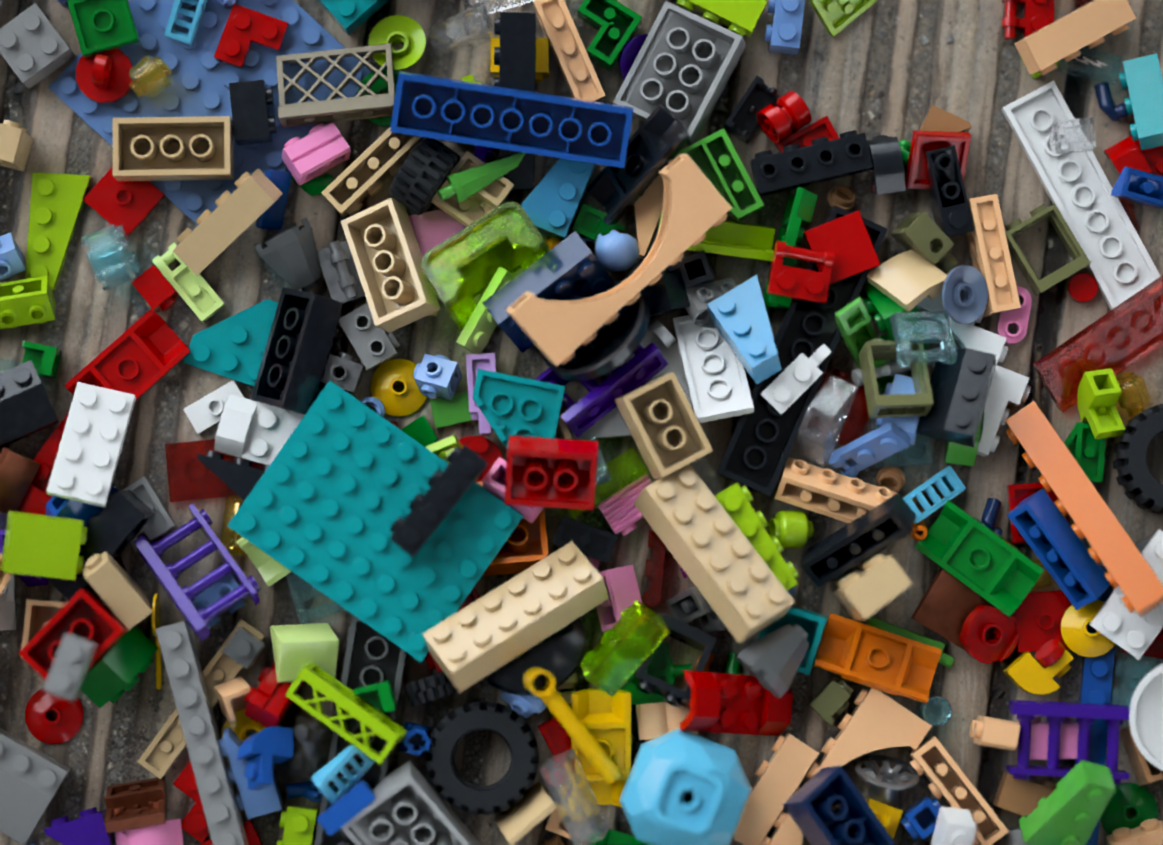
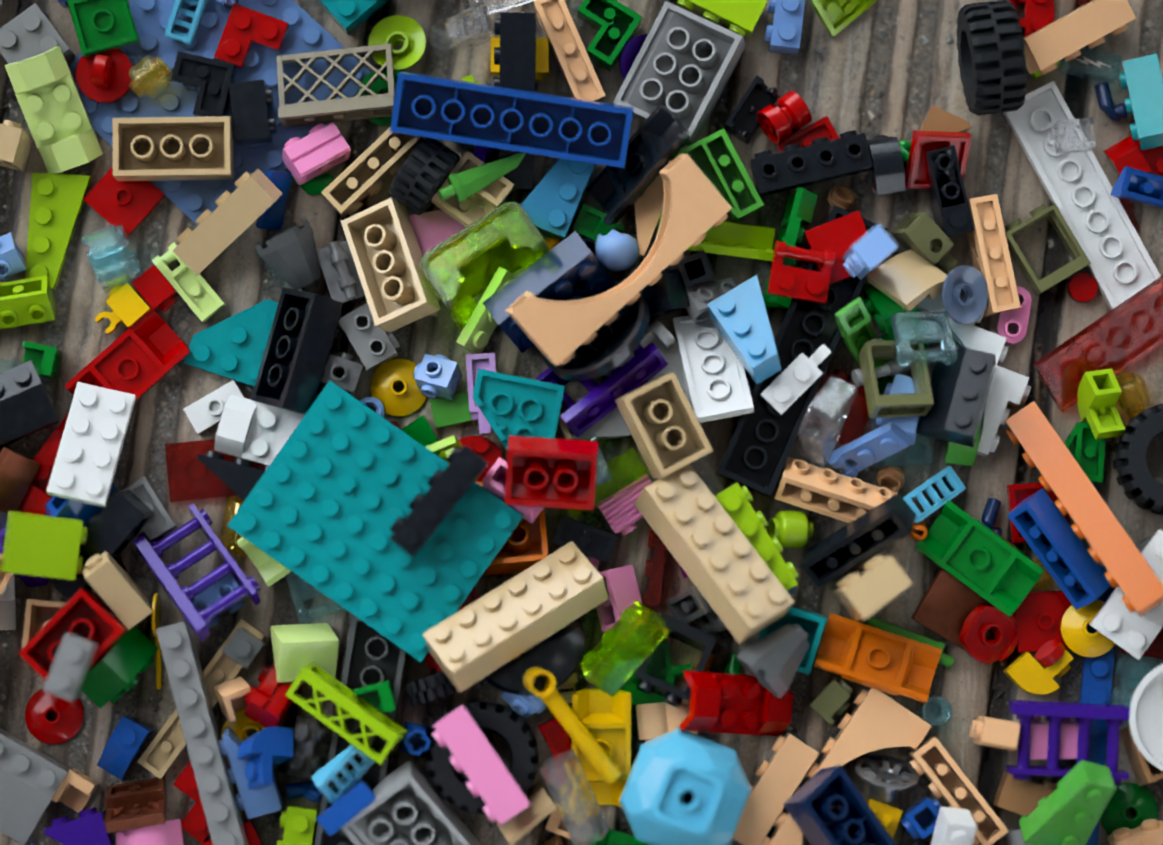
(54, 111): none -> yellowish green piece
(75, 790): none -> light nougat panel
(124, 746): none -> blue slope
(126, 307): none -> yellow brick
(212, 79): none -> black plate
(481, 764): none -> bright pink brick
(868, 252): none -> light blue brick
(991, 57): none -> black tyre

